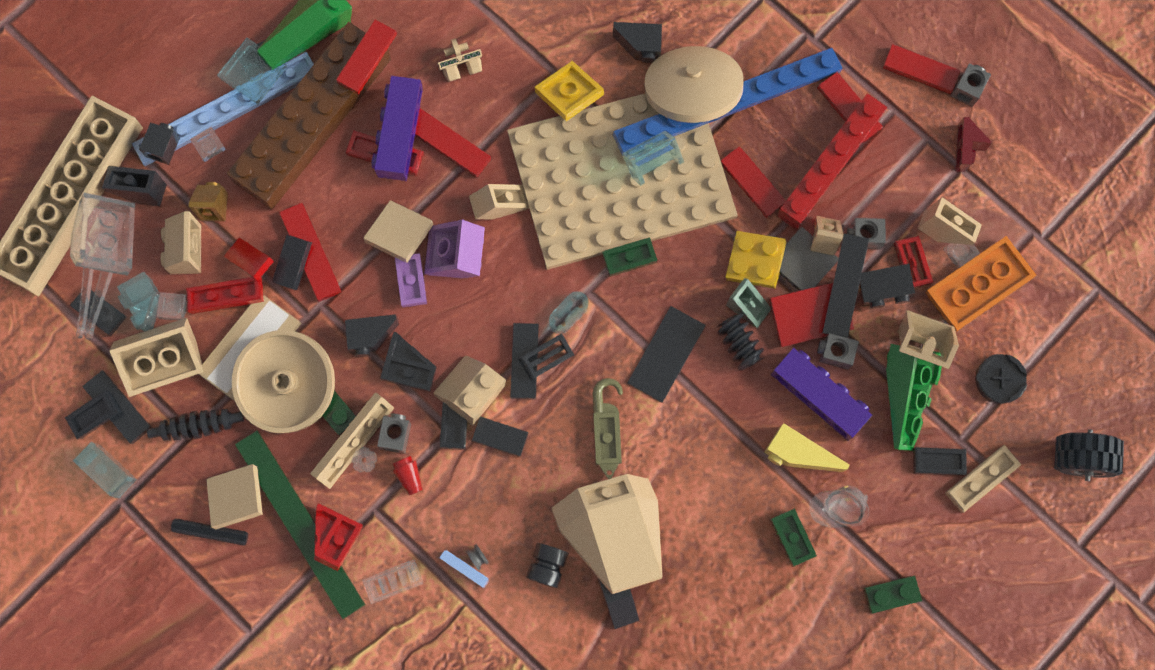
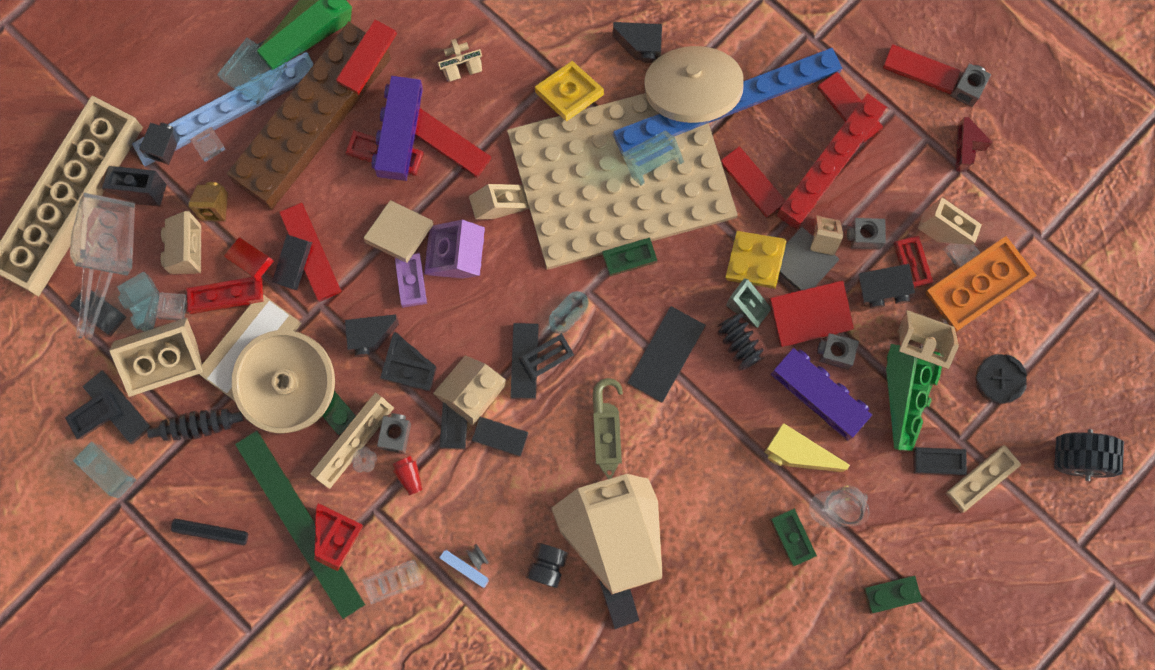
(234, 496): tan tile -> none
(845, 285): black tile -> none

